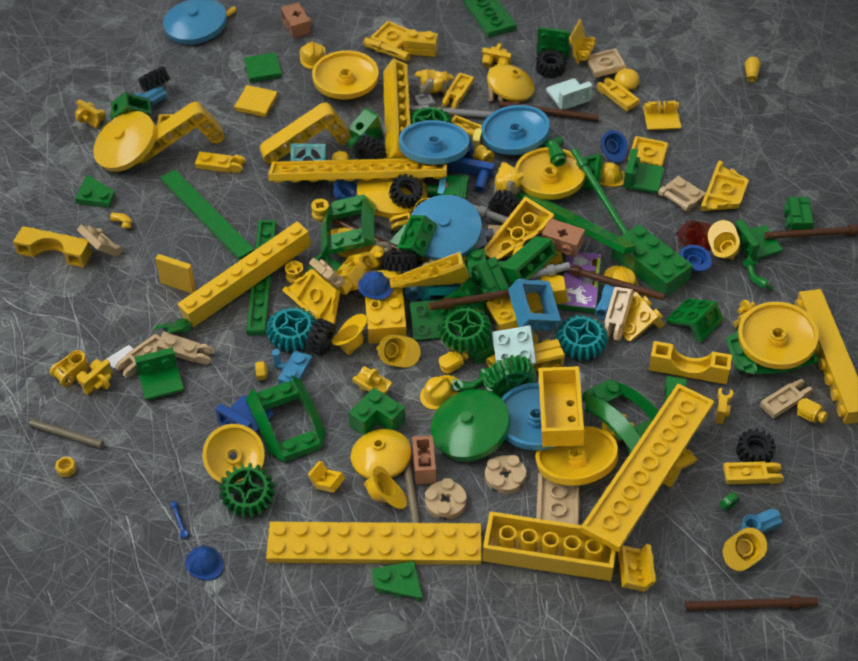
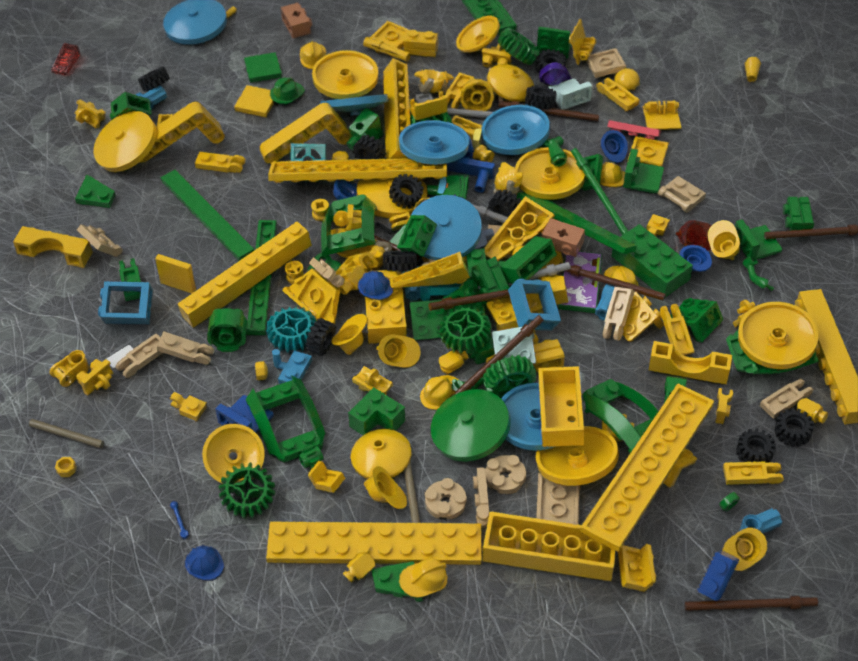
(66, 57): none -> clear red slope
(119, 217): yellow arm -> none
(130, 275): none -> green hinge
(142, 317): none -> dark azure window
(159, 374): green bracket -> none
(179, 326): green plate -> none
(189, 407): none -> yellow plate
(227, 329): none -> green brick
(286, 91): none -> green piece
(310, 456): none -> green gear
(351, 219): none -> yellow hips
(357, 104): none -> dark azure dish
(359, 566): none -> yellow arm
(423, 578): none -> yellow piece
(424, 460): nougat brick -> none
(429, 108): none -> yellow hinge
(477, 95): none -> yellow cylinder
(478, 34): none -> yellow dish
(481, 498): none -> tan hinge
(518, 46): none -> green gear
(526, 331): none -> reddish brown bar
(540, 97): none -> black tyre
(554, 74): none -> dark purple piece
(582, 337): teal gear -> none
(634, 129): none -> coral plate
(657, 225): none -> yellow plate
(677, 330): none -> yellow hinge
(718, 575): none -> blue brick
(724, 190): yellow wing -> none
(792, 436): none -> black tyre

